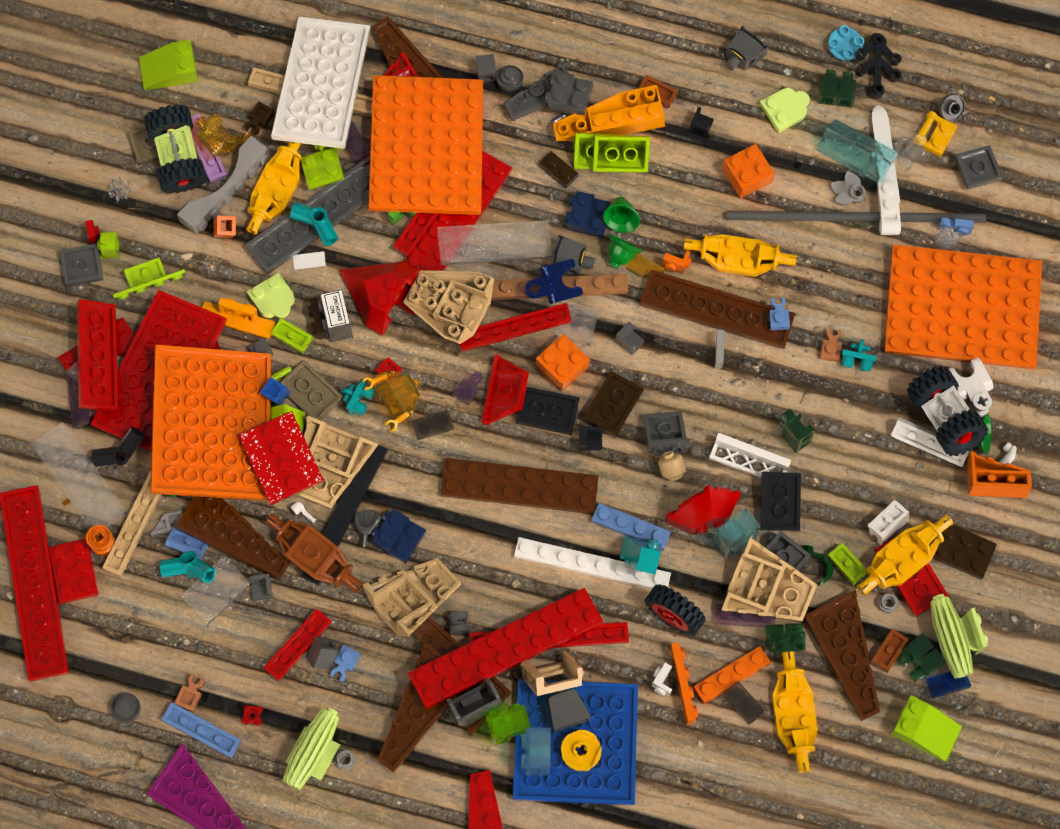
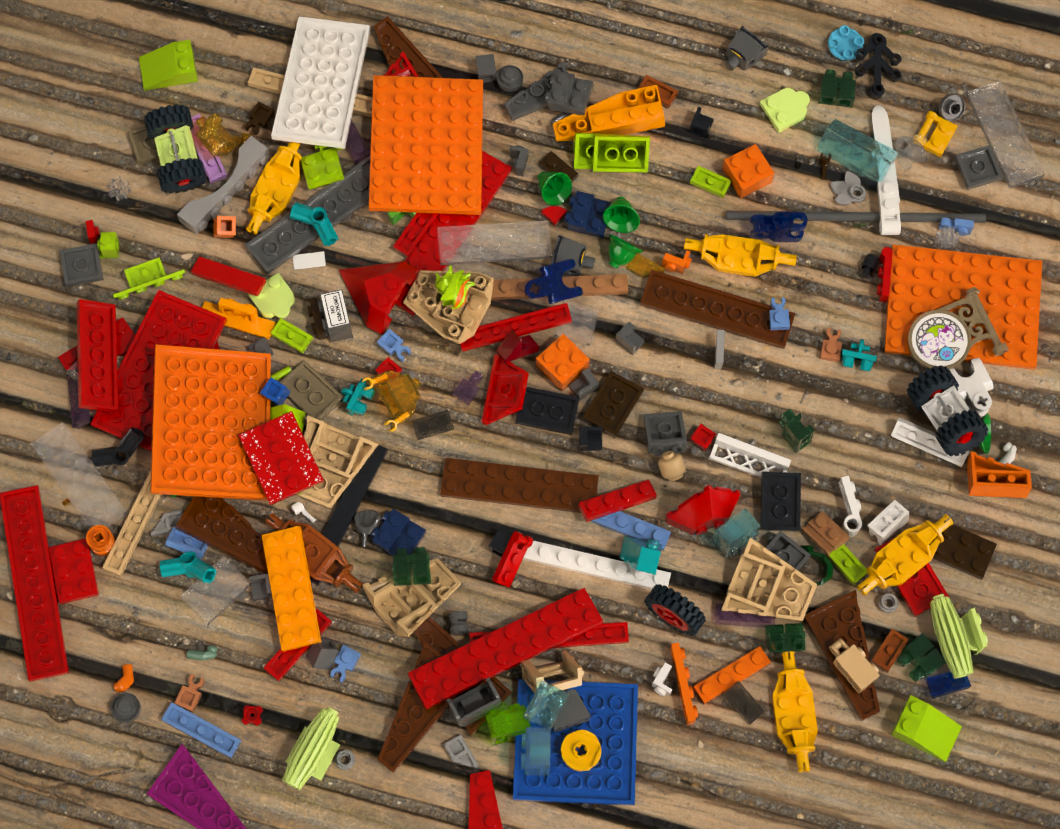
(125, 681): none -> orange arm
(202, 655): none -> sand green arm
(228, 276): none -> red tile
(291, 588): none -> light orange plate
(392, 344): none -> medium blue plate
(404, 562): none -> clear green hips
(453, 287): none -> lime hair
(460, 752): none -> light grey tile
(500, 541): none -> black panel
(512, 558): none -> red plate
(515, 347): none -> dark red slope
(521, 158): none -> dark grey bracket
(546, 705): none -> clear light blue bracket
(554, 187): none -> green hat
(554, 214): none -> red tile
(584, 385): none -> dark grey panel
(617, 500): none -> red plate
(703, 437): none -> red plate
(710, 181): none -> lime plate
(778, 226): none -> clear blue piece
(824, 162): none -> dark brown hand
(825, 533): none -> medium nougat plate
(852, 506): none -> white plate
(854, 665): none -> tan brick
(869, 264): none -> black cylinder
(884, 273): none -> red plate
(945, 338): none -> piece
(1005, 134): none -> clear plate

